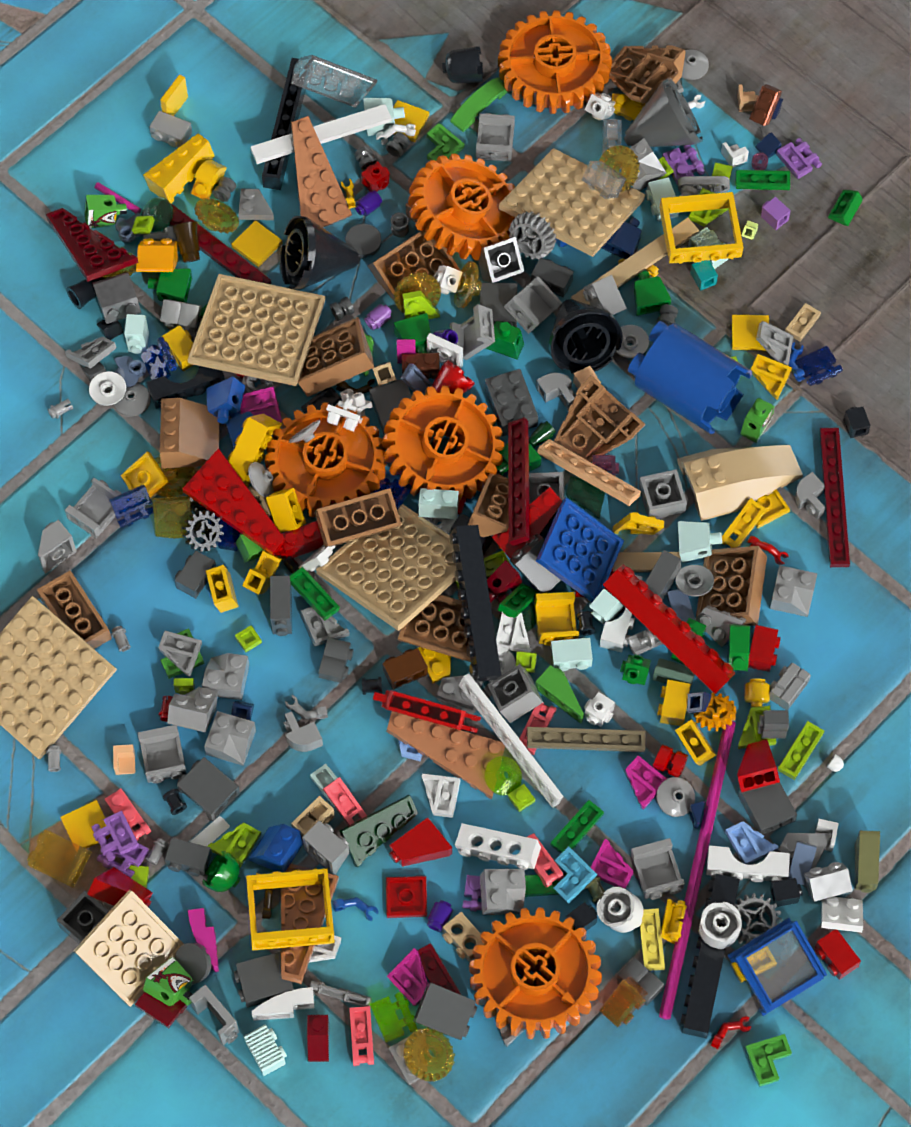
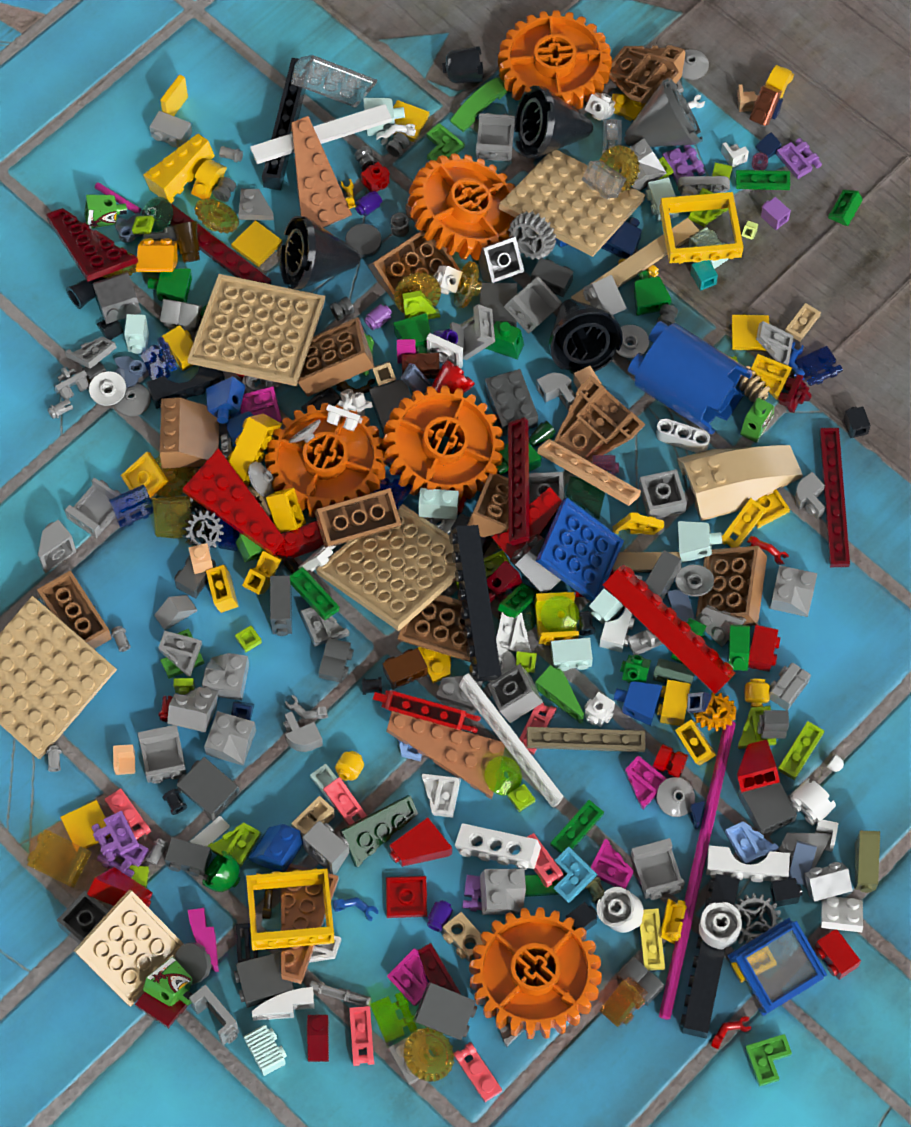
(78, 379): none -> light grey hips
(174, 610): none -> light grey slope
(200, 558): none -> light nougat brick
(226, 445): none -> light grey gear
(229, 153): none -> light grey pin
(247, 947): none -> black tile
(349, 766): none -> yellow head
(478, 1072): none -> coral plate
(547, 123): none -> black cone
(550, 617): none -> clear neon green dish
(640, 700): none -> blue torso
(675, 429): none -> white beam
(752, 388): none -> tan piece
(780, 78): none -> yellow brick
(797, 393): none -> dark red hips
(812, 801): none -> white brick

